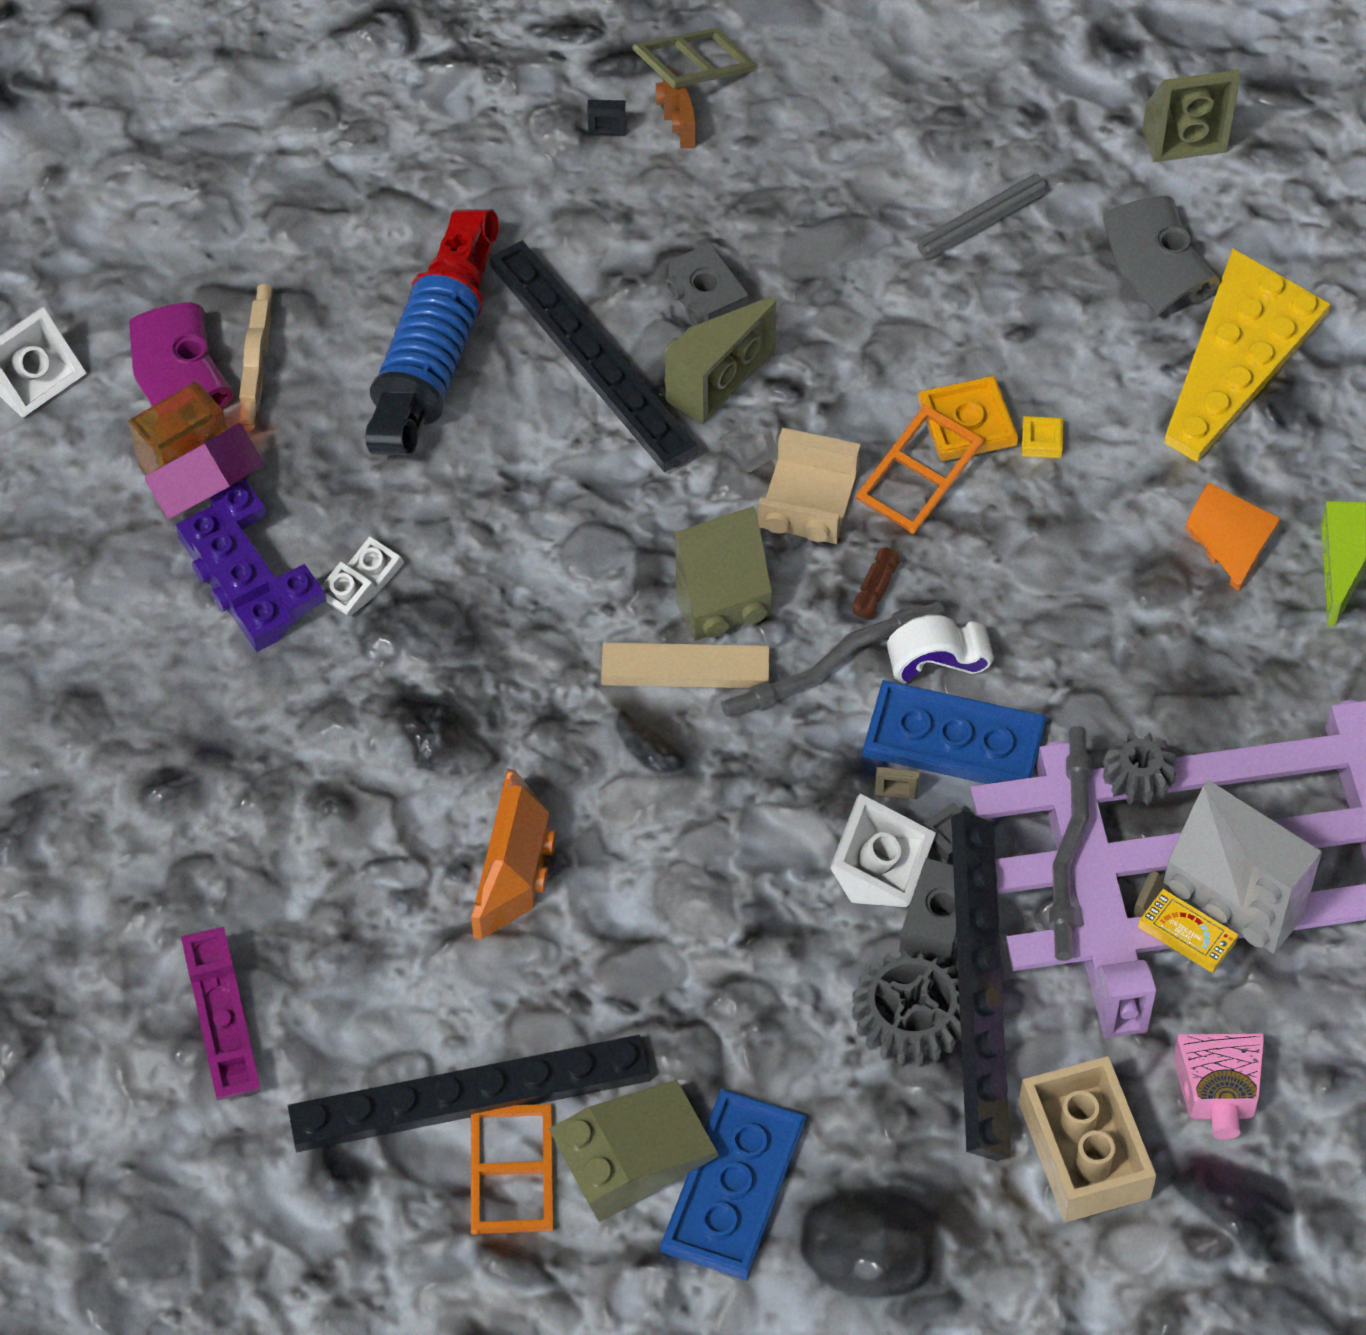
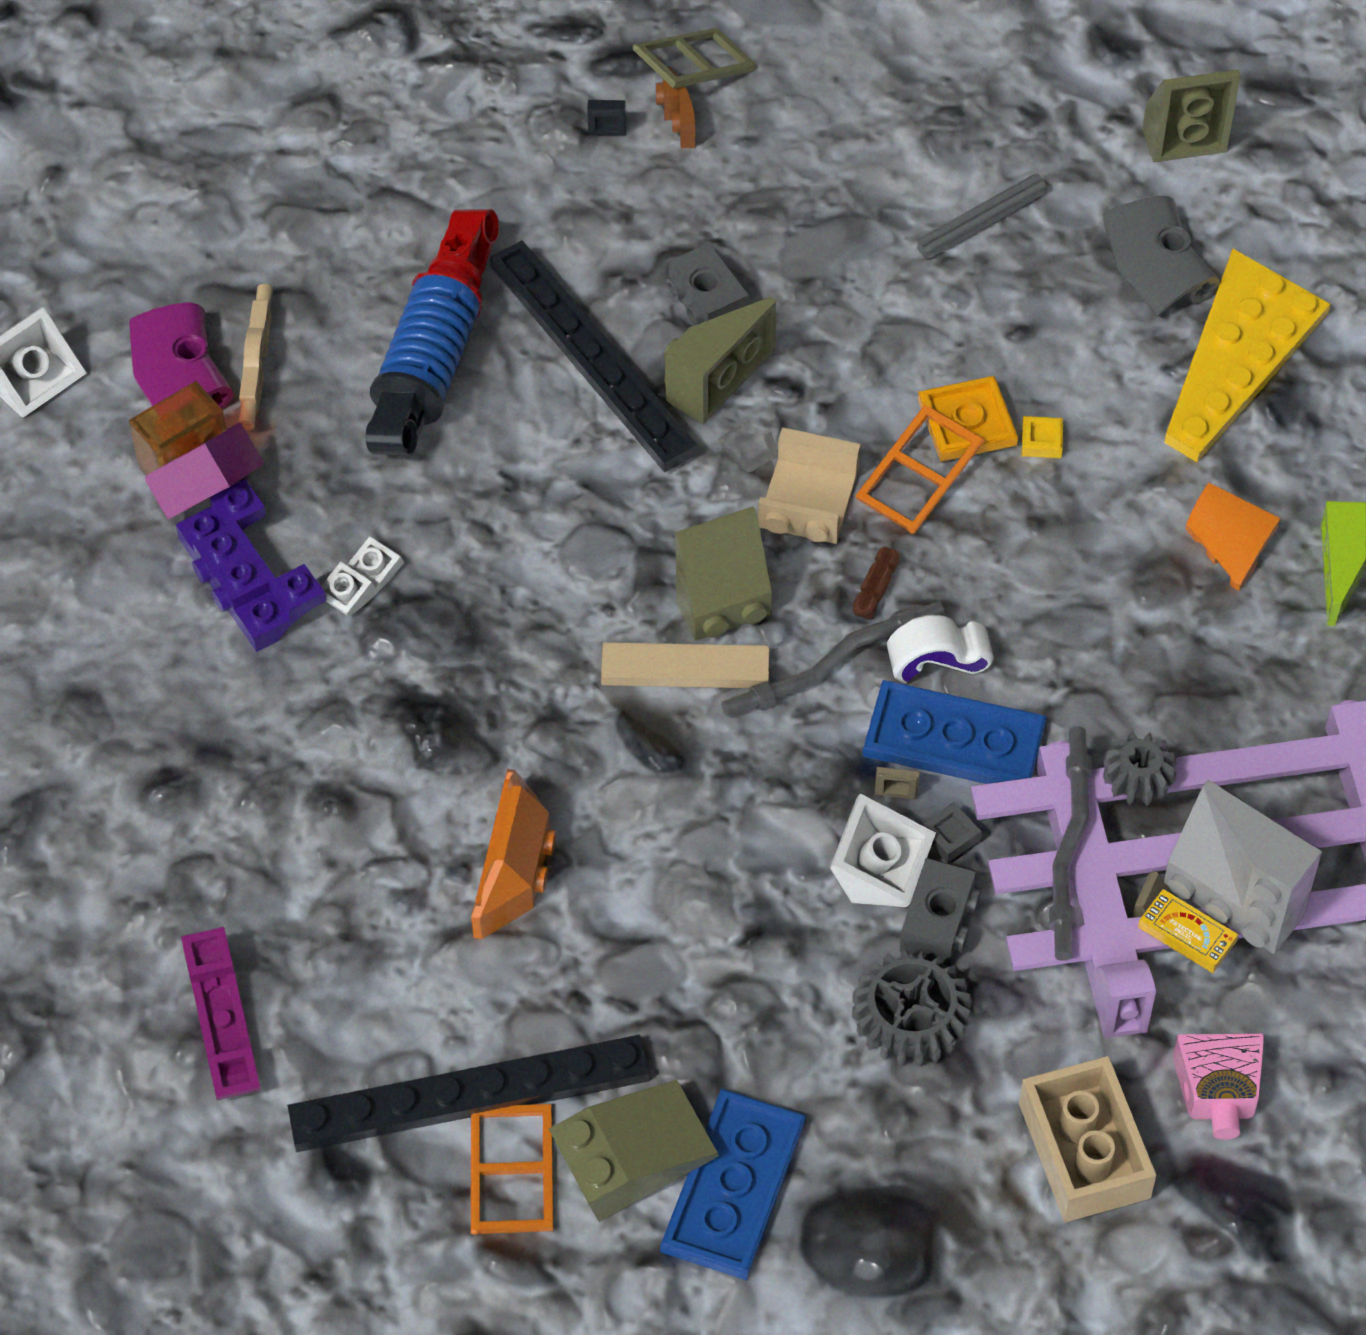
(980, 987): black plate -> none

